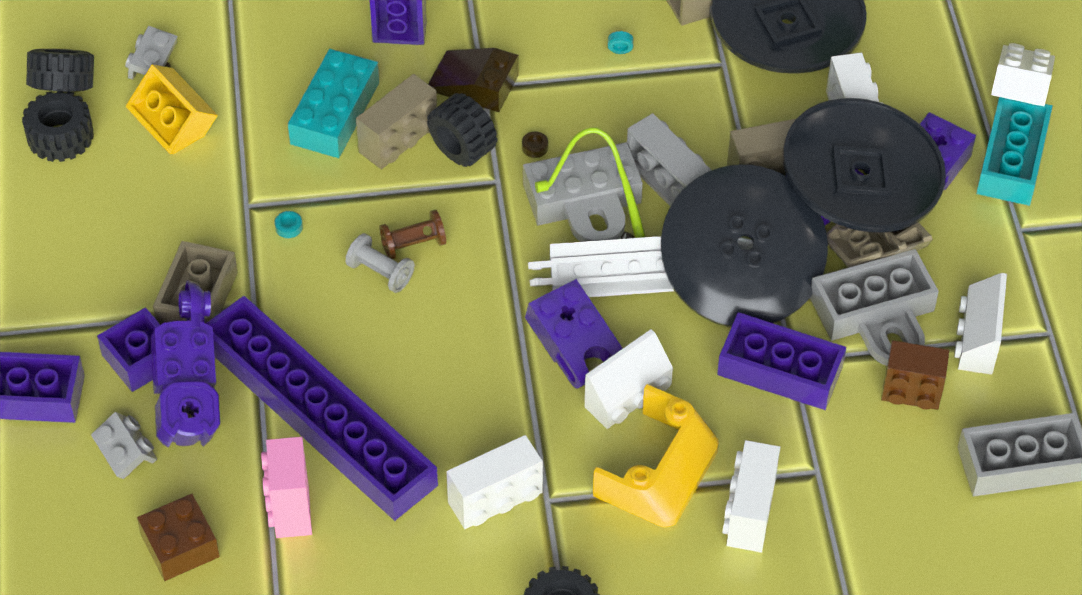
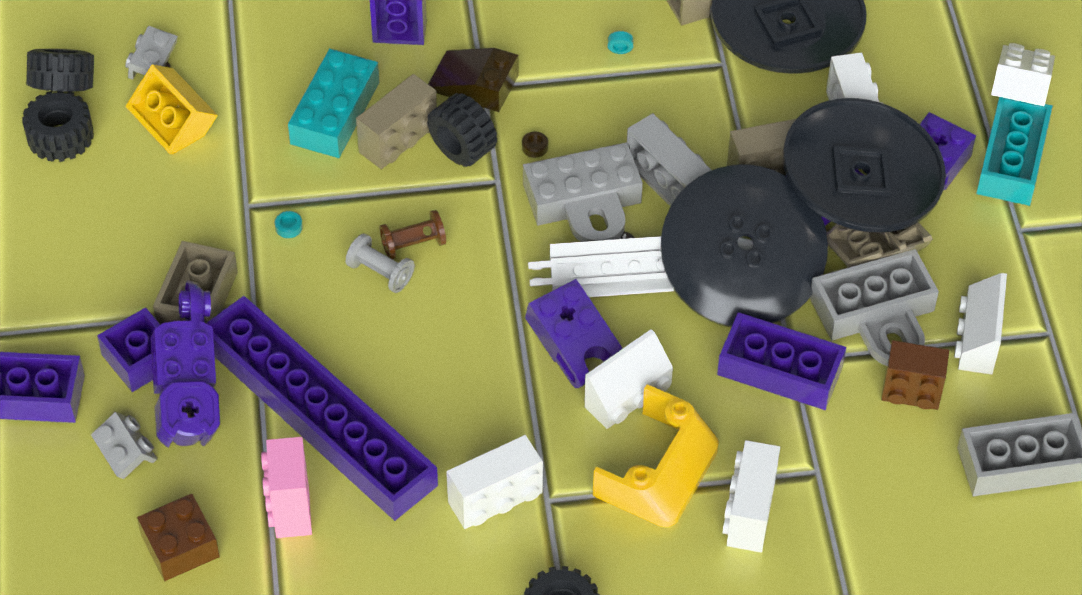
(542, 186): lime piece -> none

